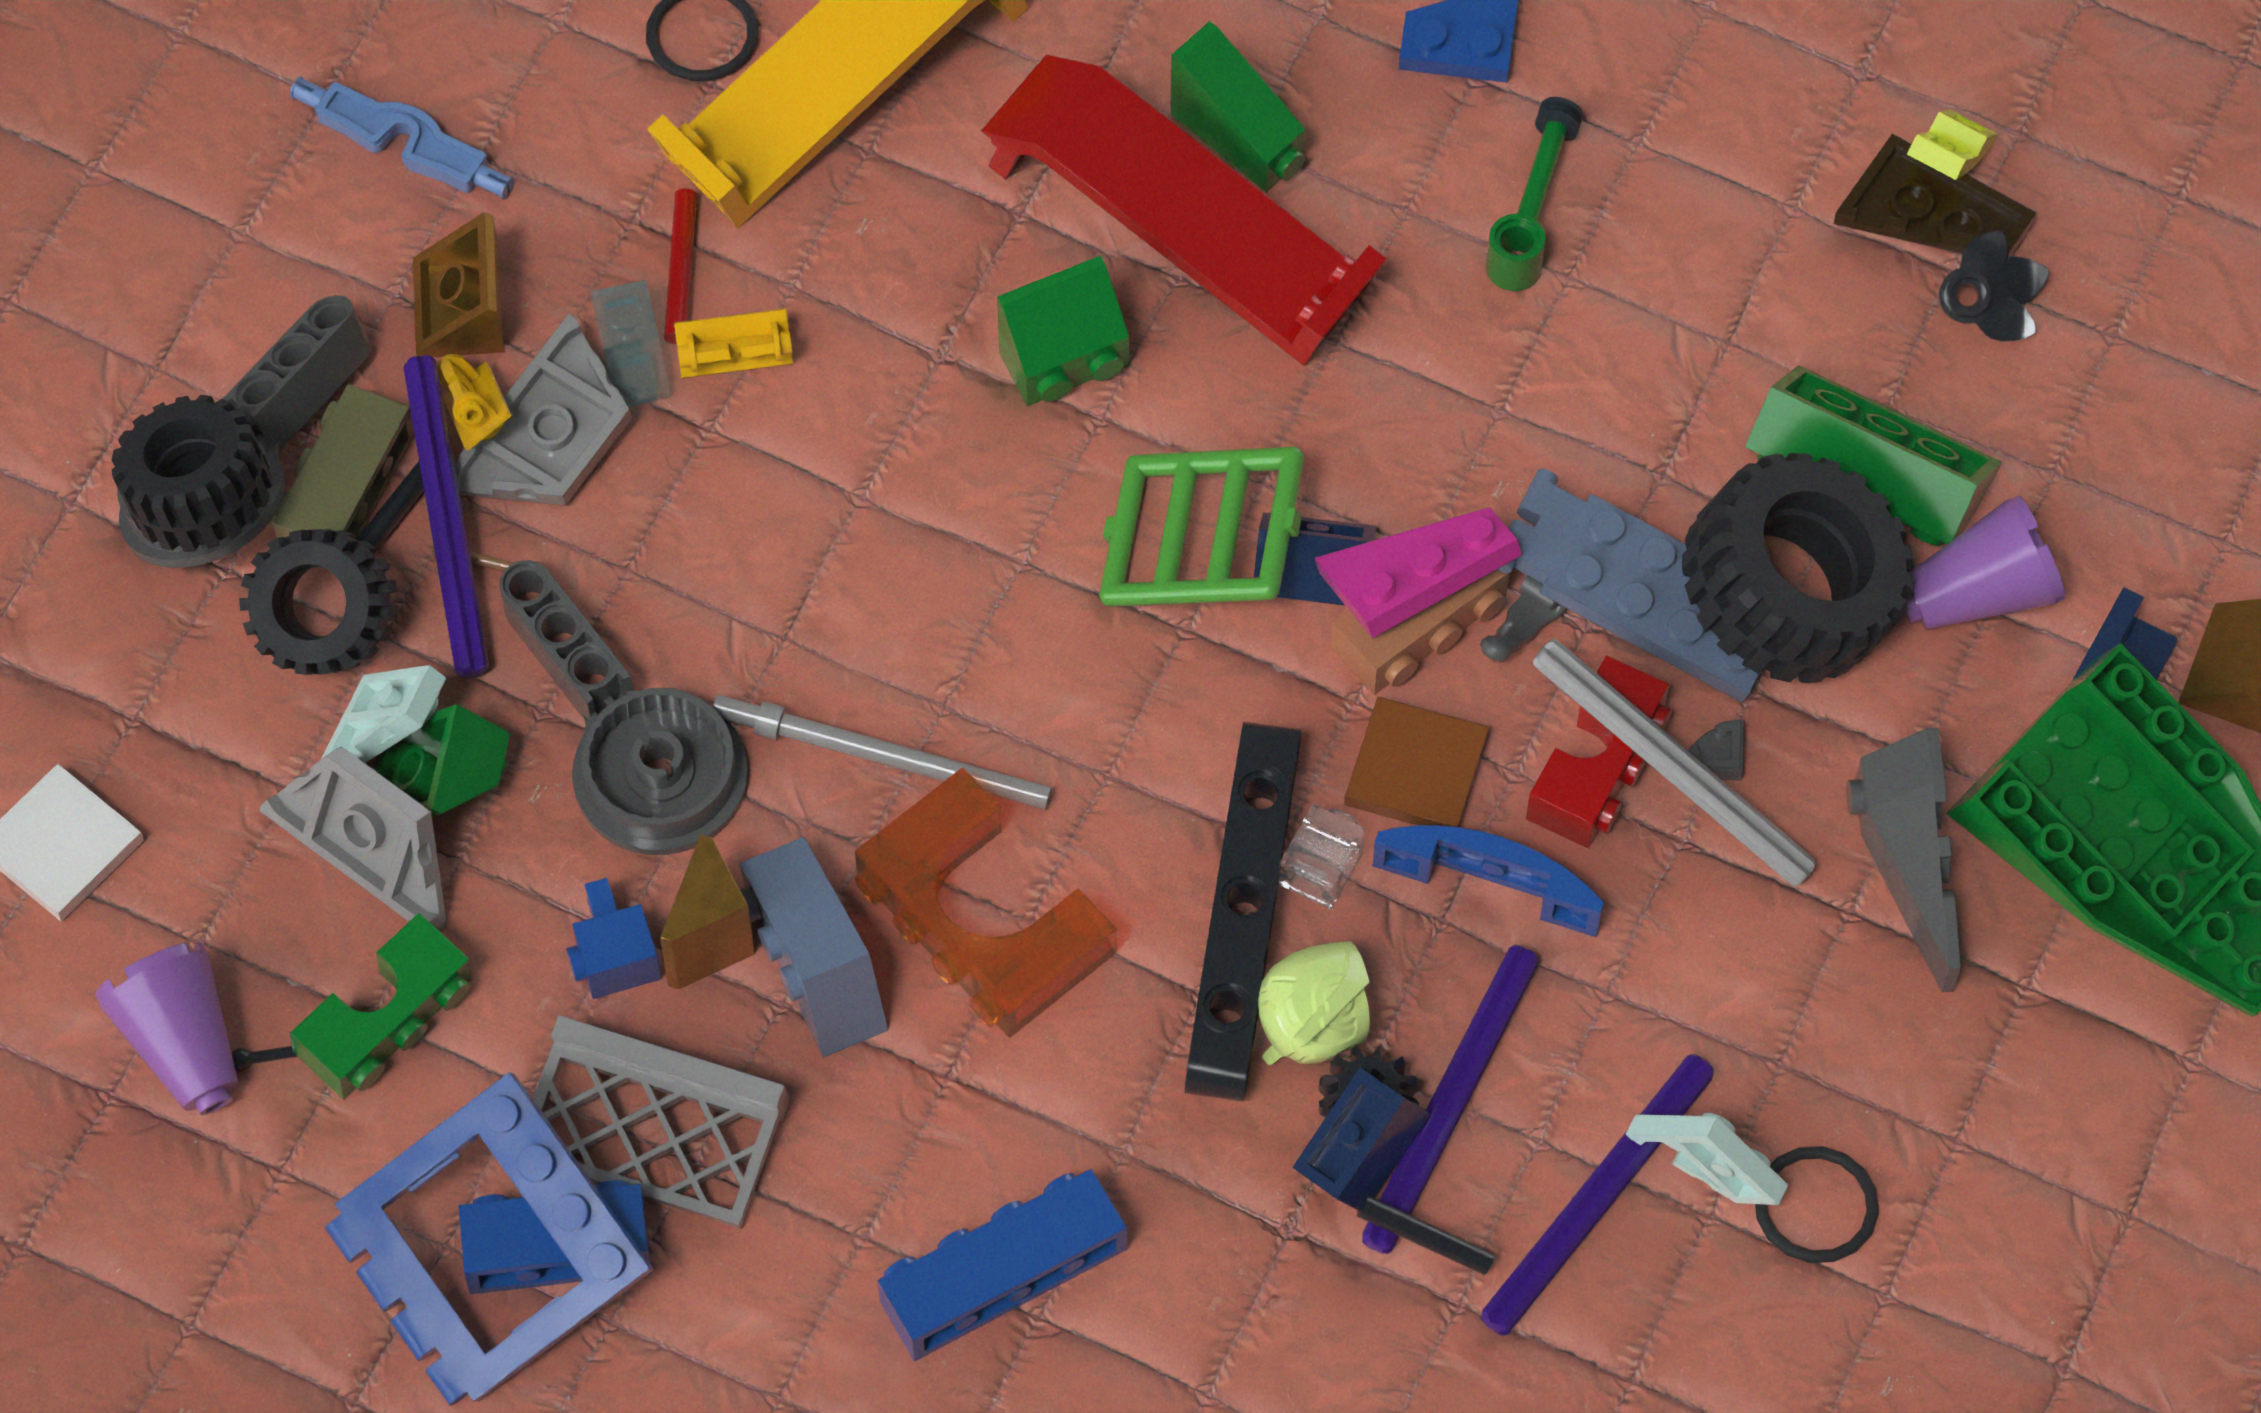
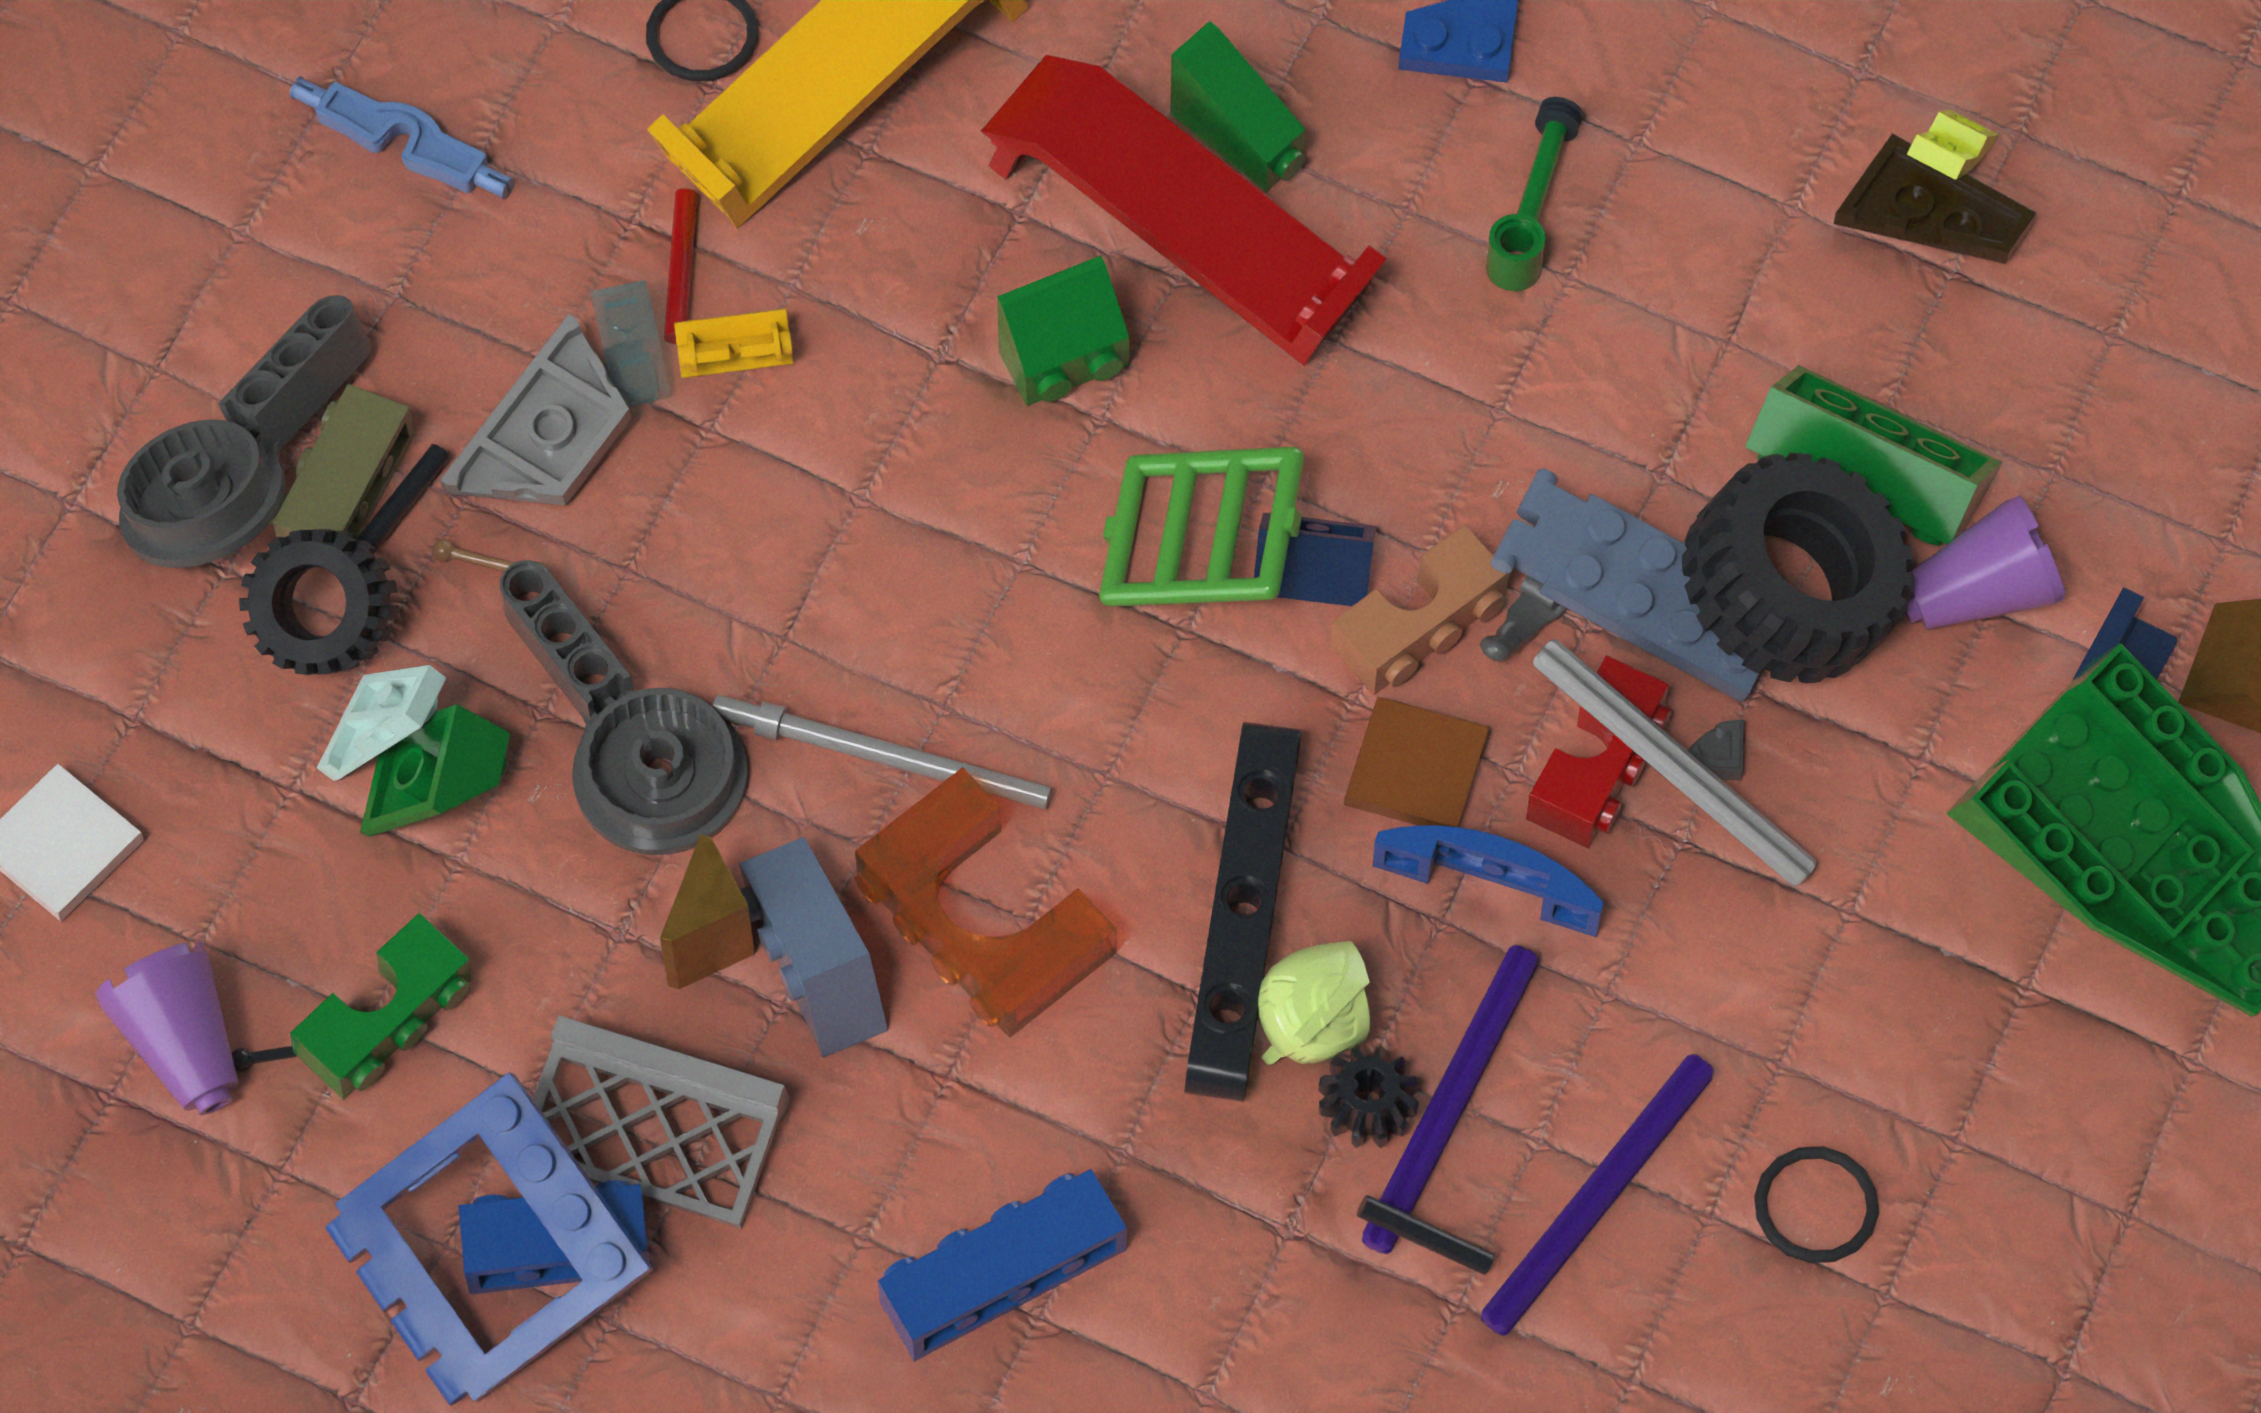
(191, 473): black tyre -> none
(365, 832): light grey wing -> none
(446, 517): dark purple axle -> none
(460, 293): pearl gold slope -> none
(472, 399): yellow hinge -> none
(612, 946): blue brick -> none
(1322, 855): clear brick -> none
(1361, 1140): dark blue panel -> none
(1414, 569): dark pink wing -> none
(1713, 1154): light aqua wing -> none
(1899, 815): dark grey wedge -> none
(2001, 288): black plate -> none

